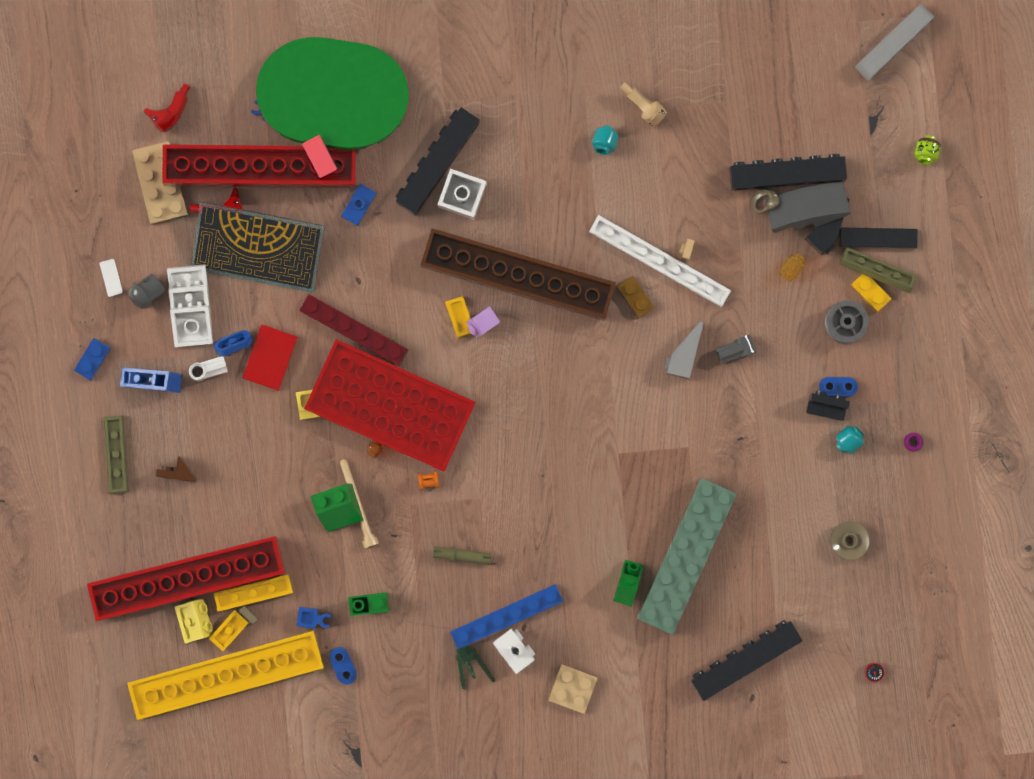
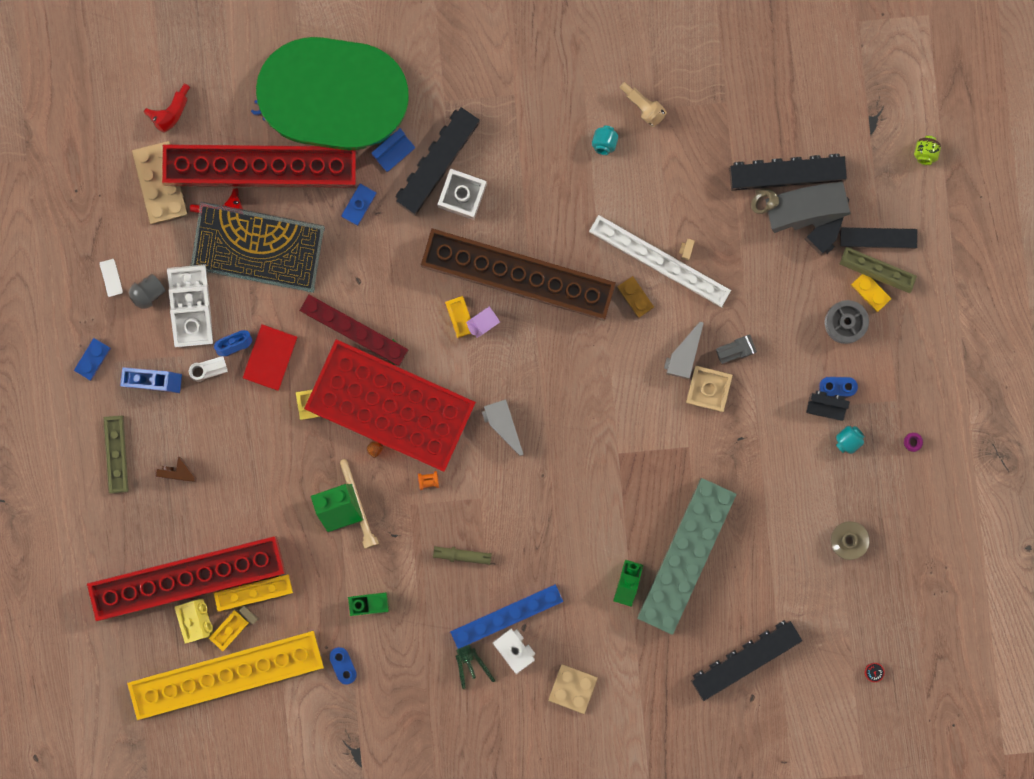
(309, 618): blue plate -> none
(319, 156): coral tile -> none
(393, 150): none -> blue panel
(501, 421): none -> light grey slope
(709, 389): none -> tan plate
(792, 267): clear yellow brick -> none
(894, 42): light grey beam -> none

